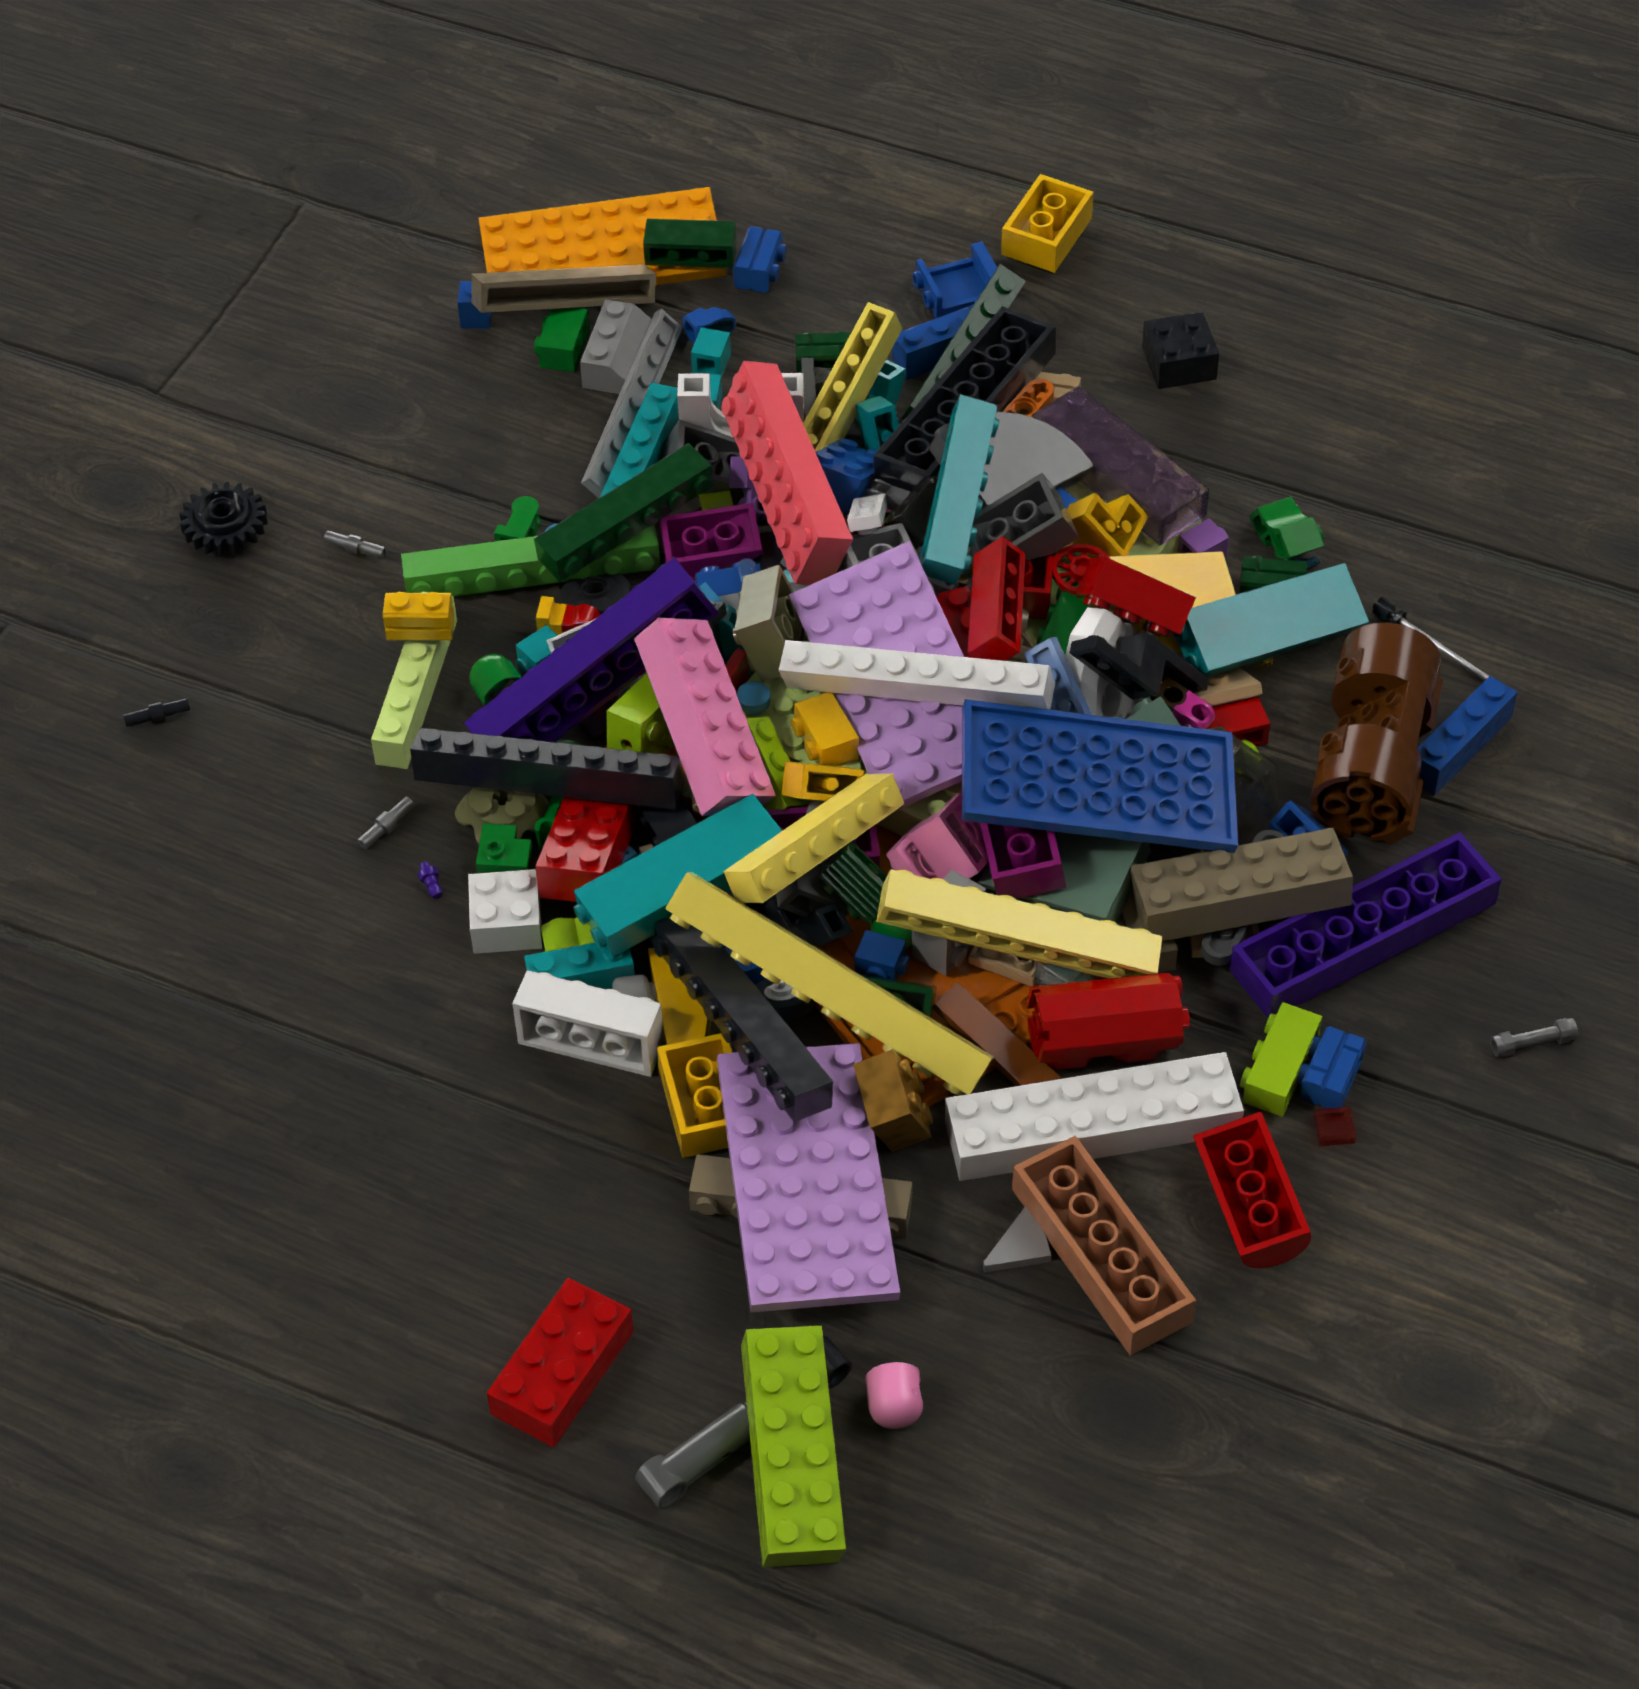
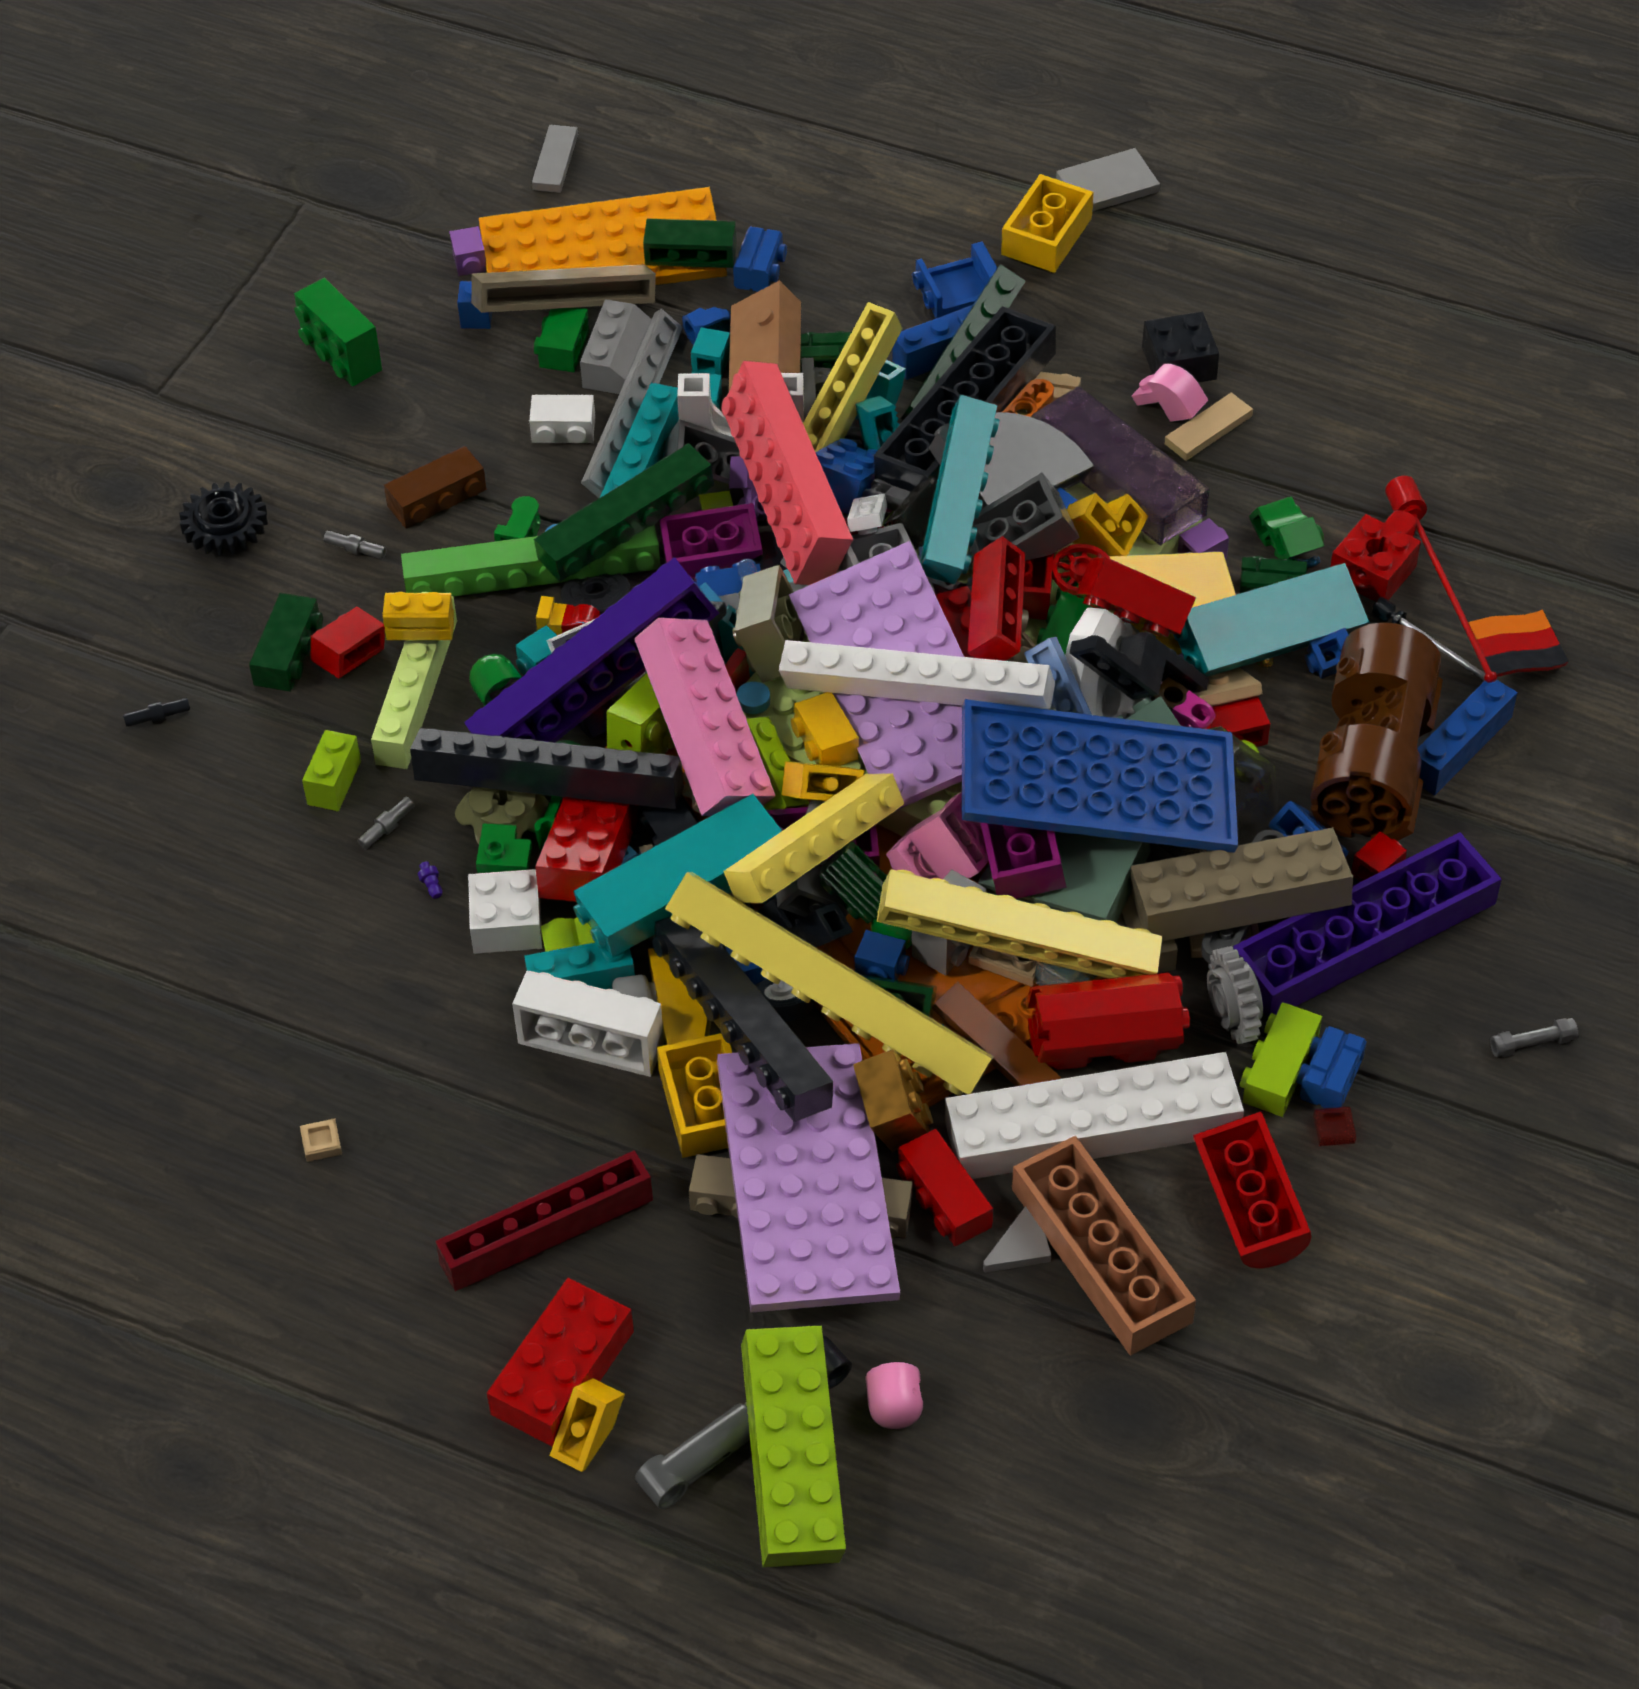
(285, 642): none -> dark green brick
(320, 1140): none -> tan tile
(331, 770): none -> lime brick
(337, 332): none -> green brick
(347, 642): none -> red brick
(435, 487): none -> reddish brown brick
(468, 251): none -> medium lavender brick
(544, 1220): none -> dark red brick
(554, 158): none -> light grey tile
(562, 418): none -> white brick
(586, 1423): none -> yellow slope
(766, 330): none -> medium nougat brick
(944, 1188): none -> red brick
(1112, 178): none -> light grey tile
(1174, 390): none -> bright pink brick
(1208, 426): none -> tan tile
(1235, 994): none -> light grey gear
(1326, 645): none -> blue brick
(1377, 856): none -> red brick
(1379, 554): none -> red brick
(1500, 642): none -> flag

